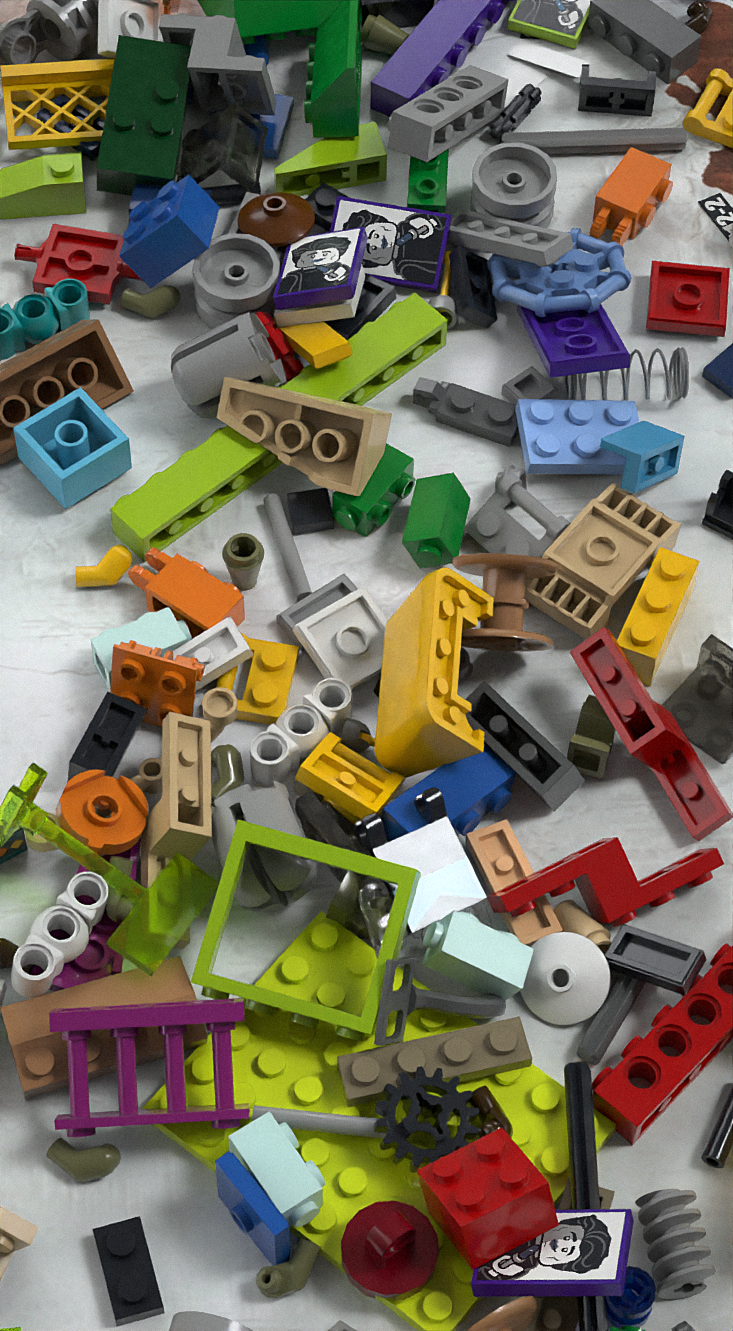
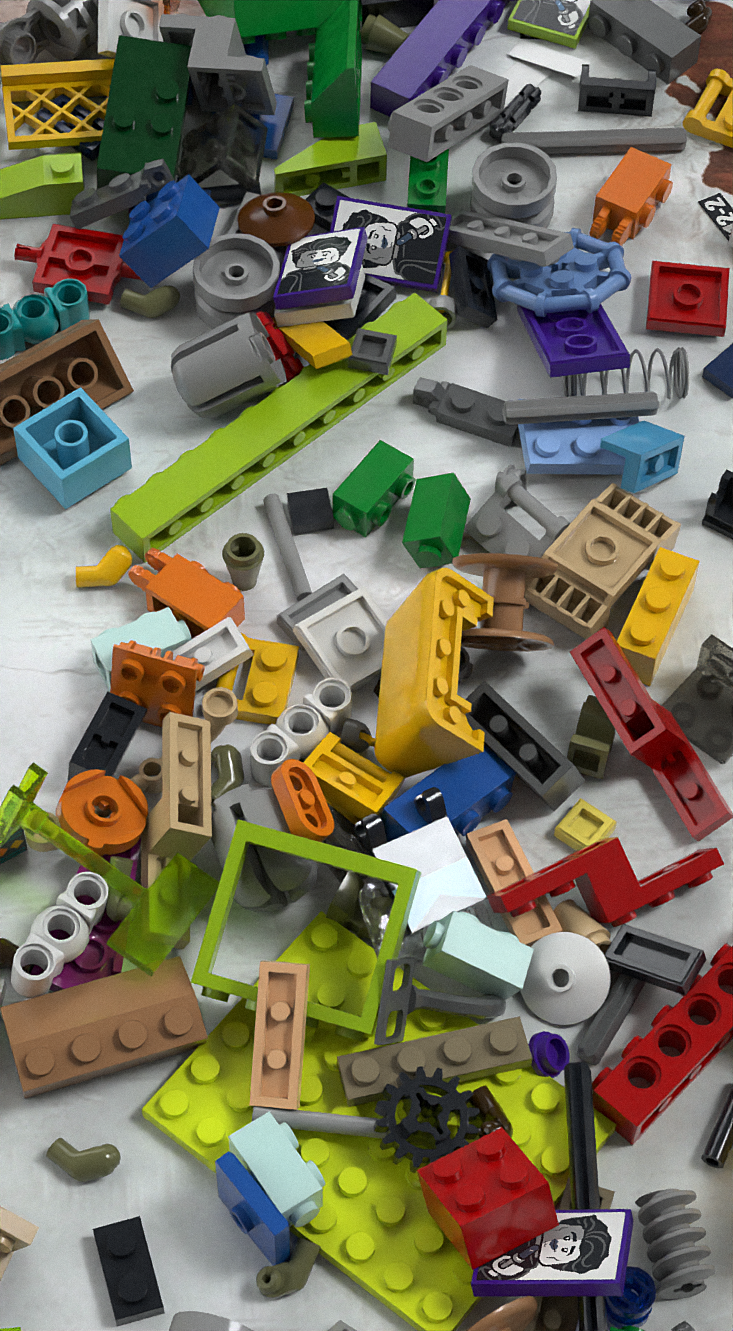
(120, 194): none -> dark grey hinge
(124, 1026): magenta fence -> none
(279, 1034): none -> light nougat plate
(302, 801): none -> orange plate
(319, 436): tan wedge -> none
(372, 351): none -> dark grey tile
(389, 1250): dark red tile -> none
(529, 385): light grey tile -> none
(548, 1054): none -> dark purple plate
(580, 408): none -> light grey axle
(584, 826): none -> light yellow tile

